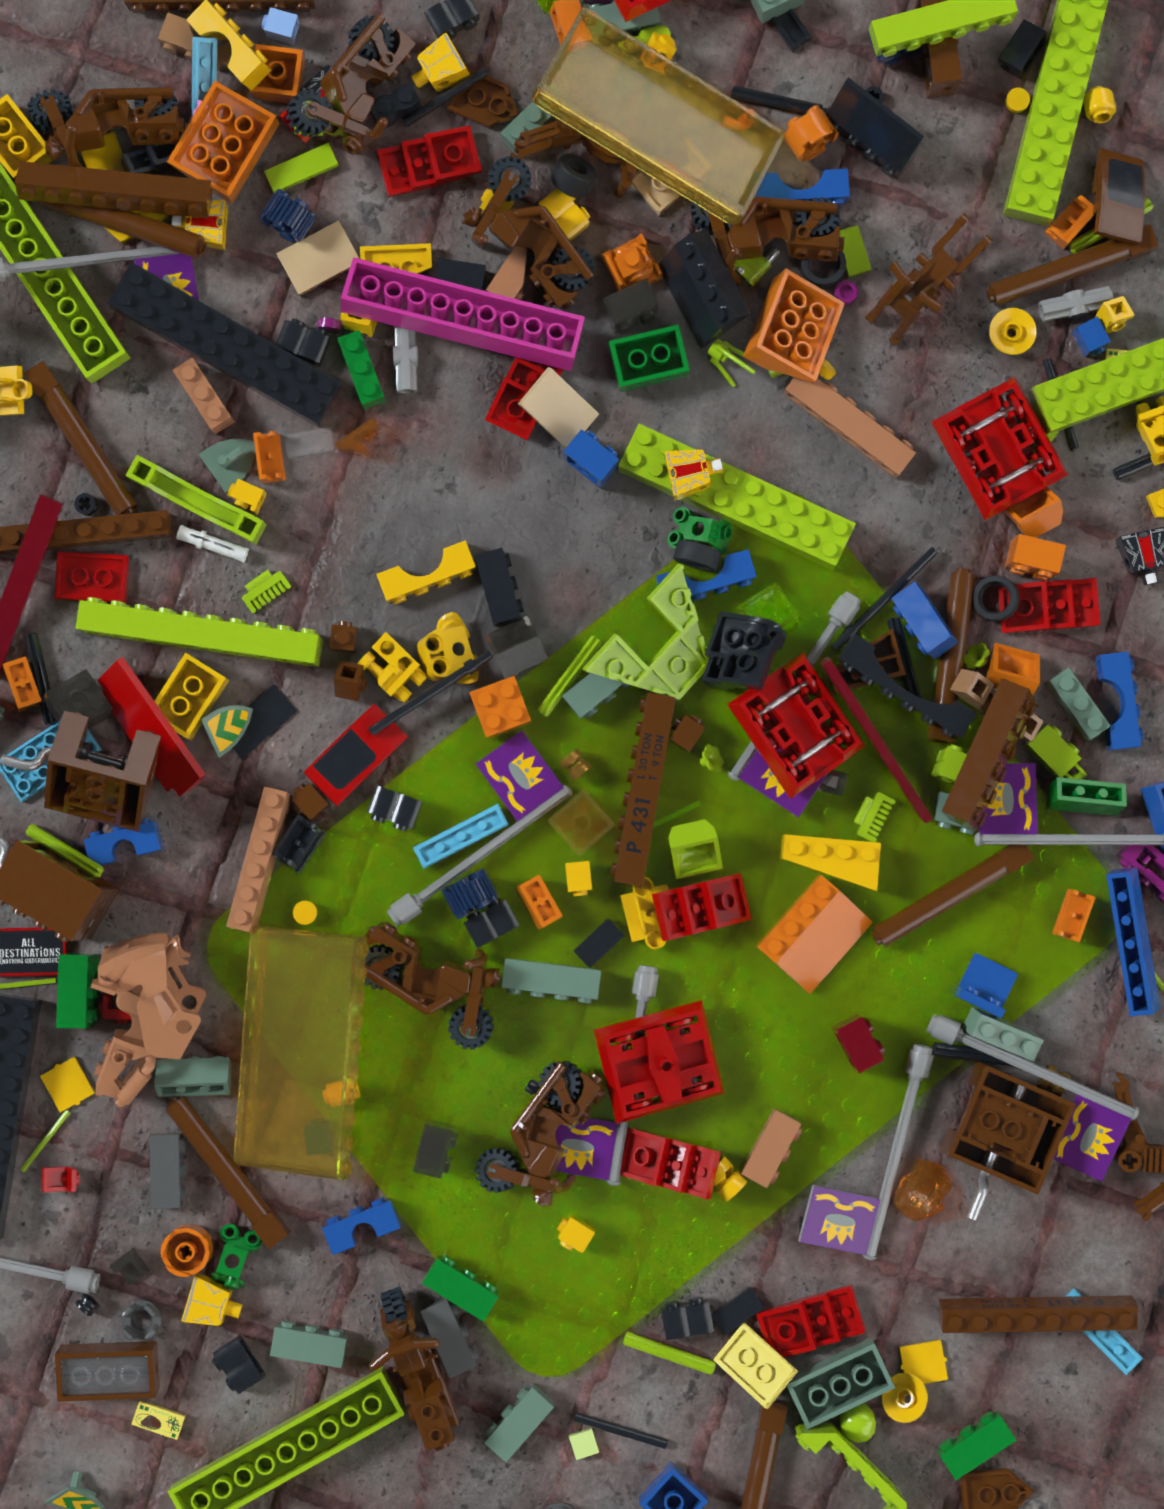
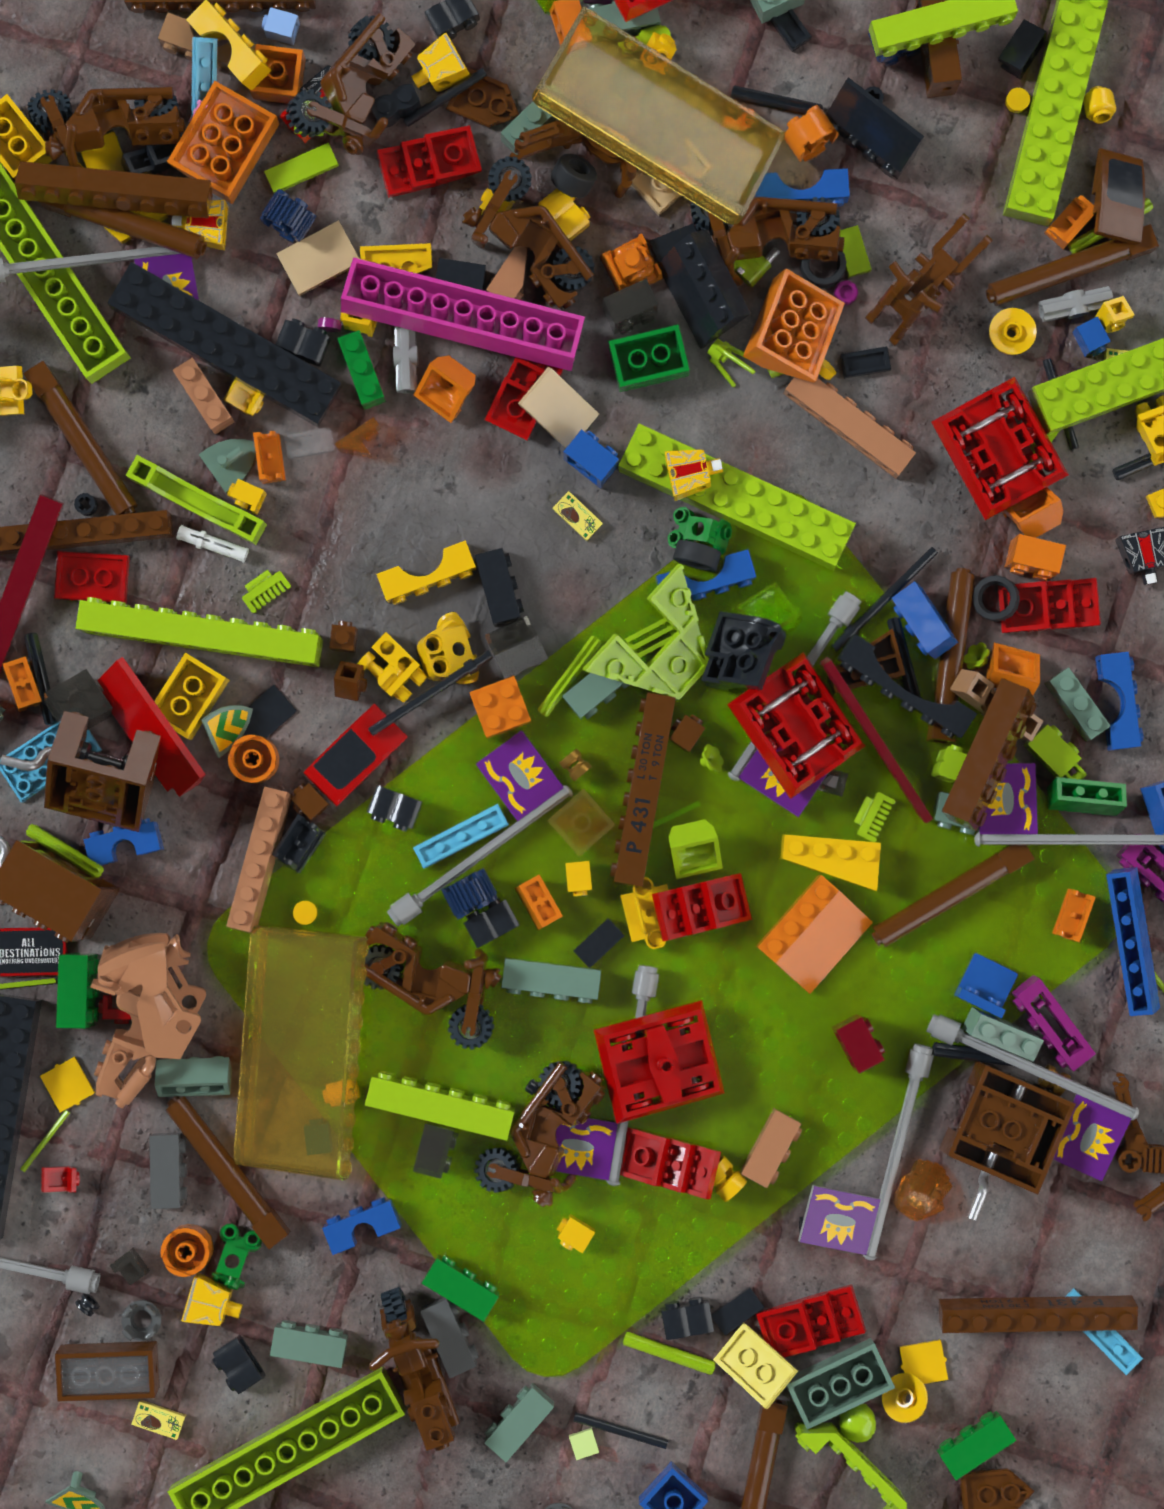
(241, 754): none -> orange brick
(244, 398): none -> yellow bracket
(439, 1105): none -> lime brick
(445, 387): none -> orange brick
(577, 516): none -> light yellow tile
(644, 631): none -> lime tile
(664, 243): none -> black tile
(865, 362): none -> black tile
(1075, 1054): none -> magenta brick

